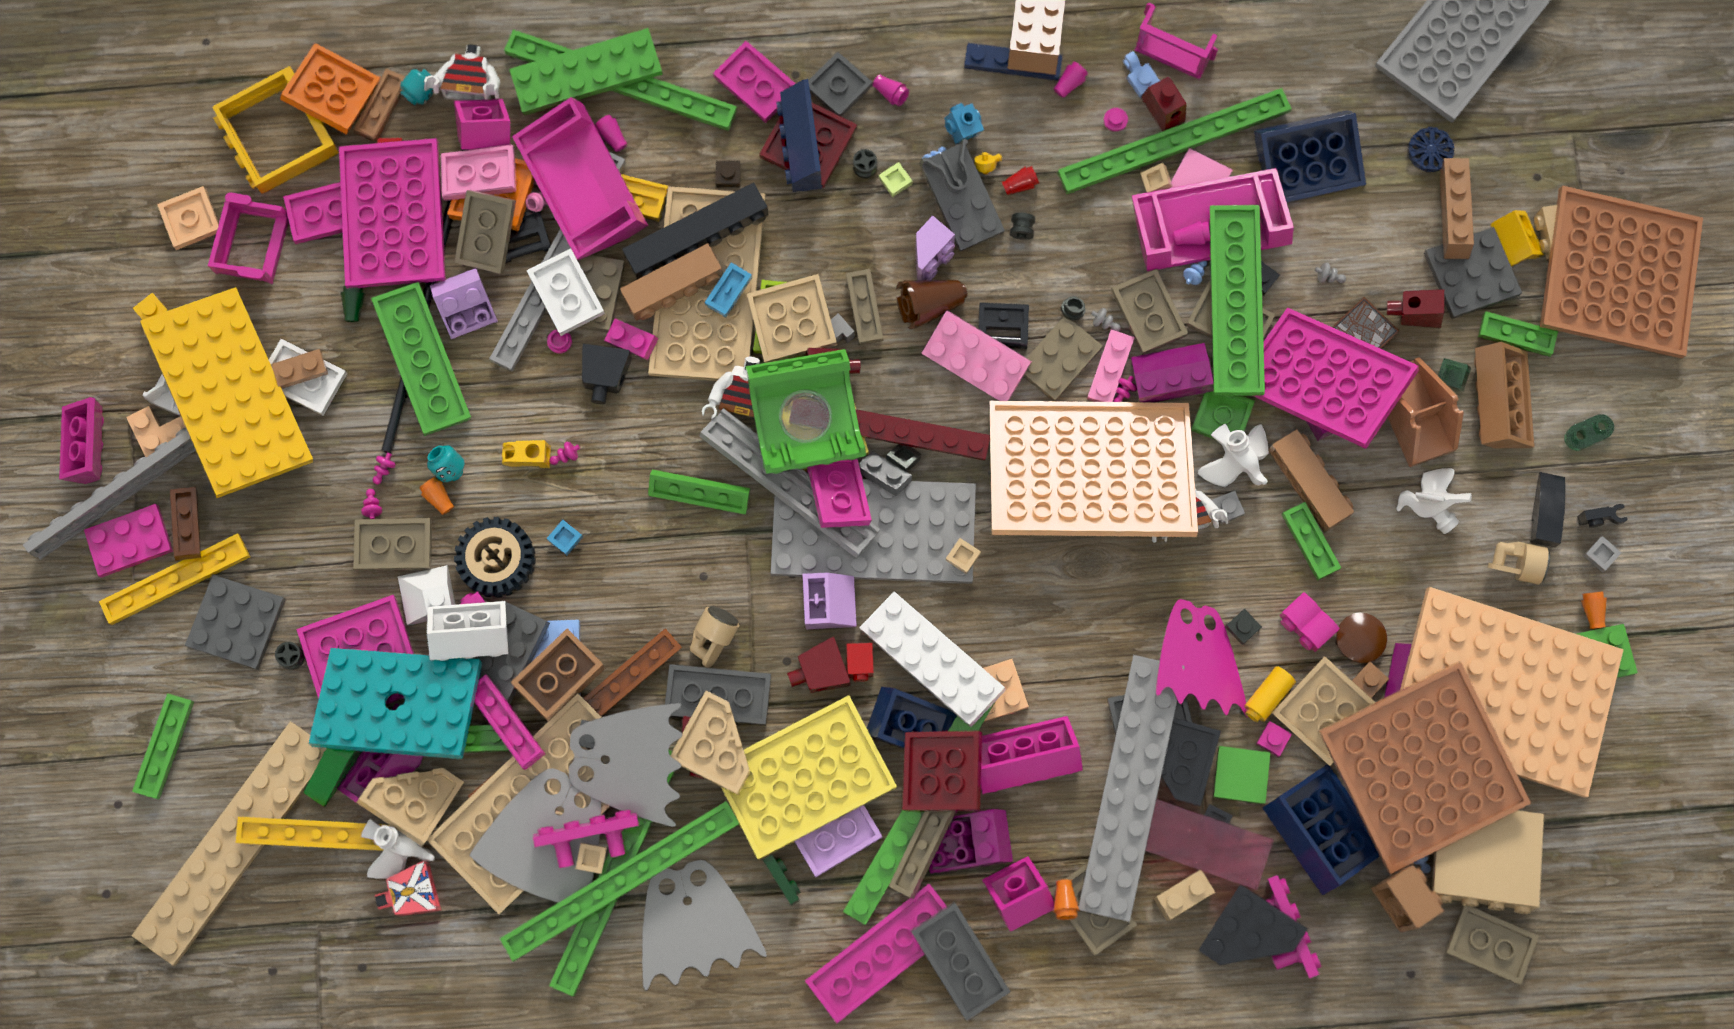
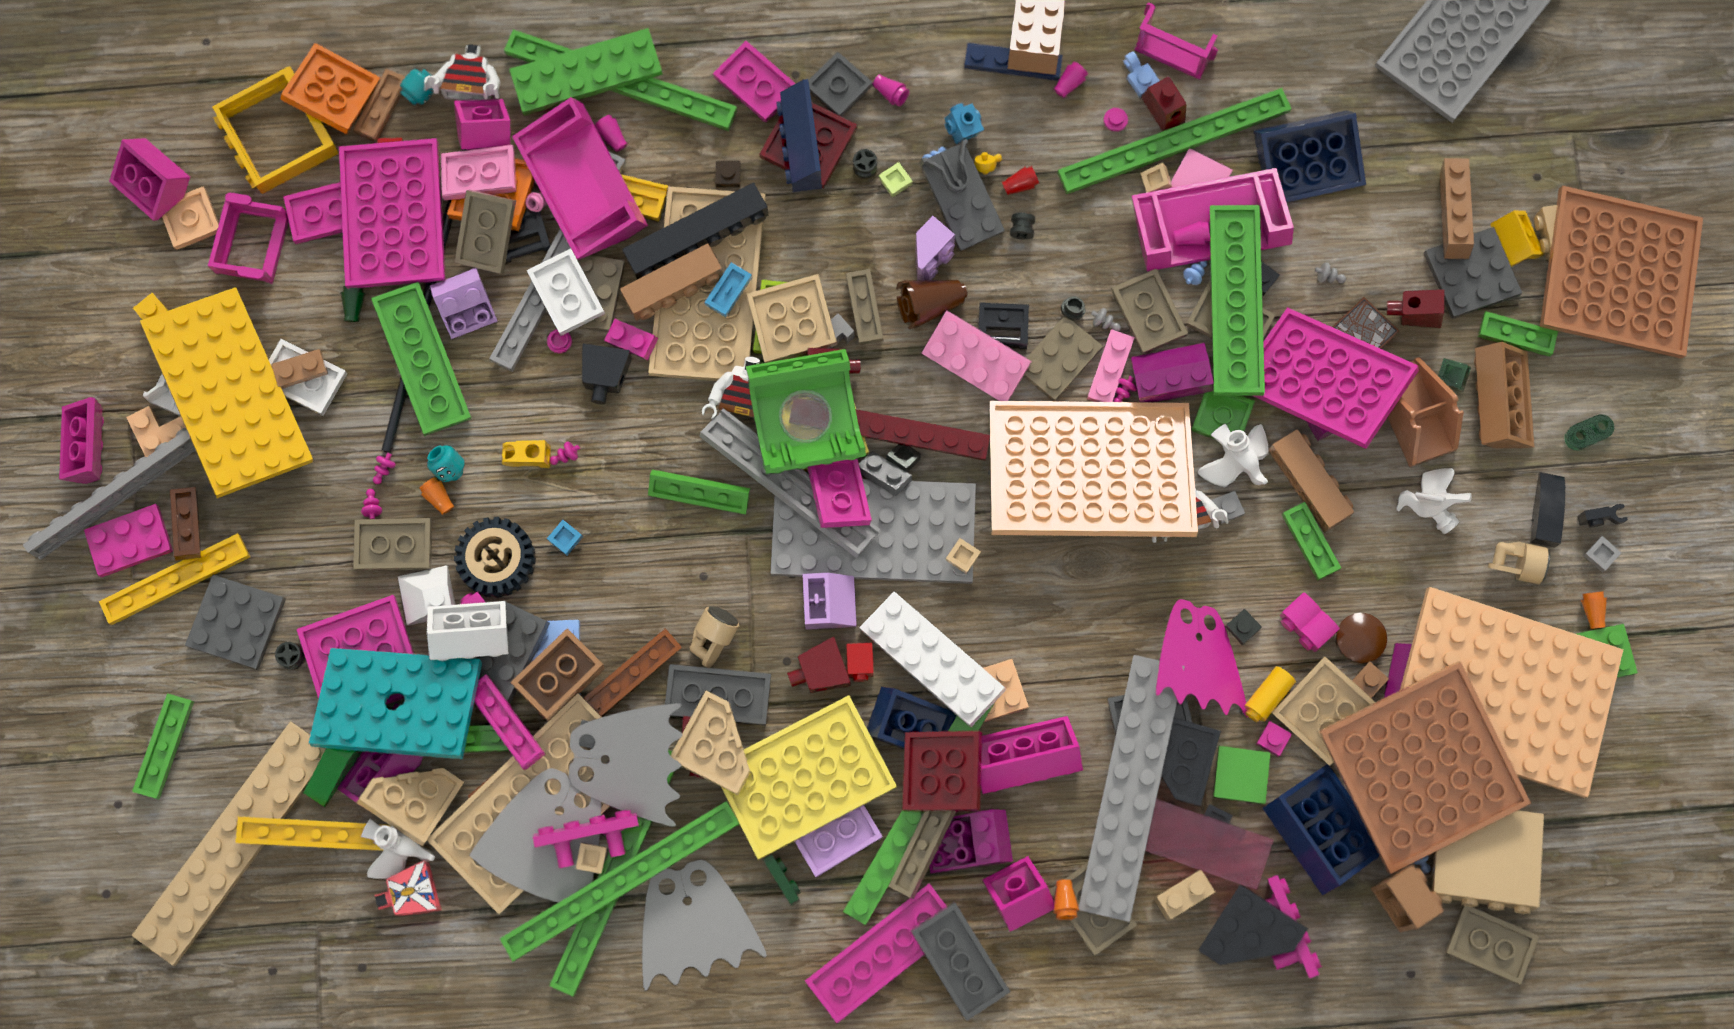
(148, 177): none -> dark pink slope
(1430, 149): dark blue wheel -> none

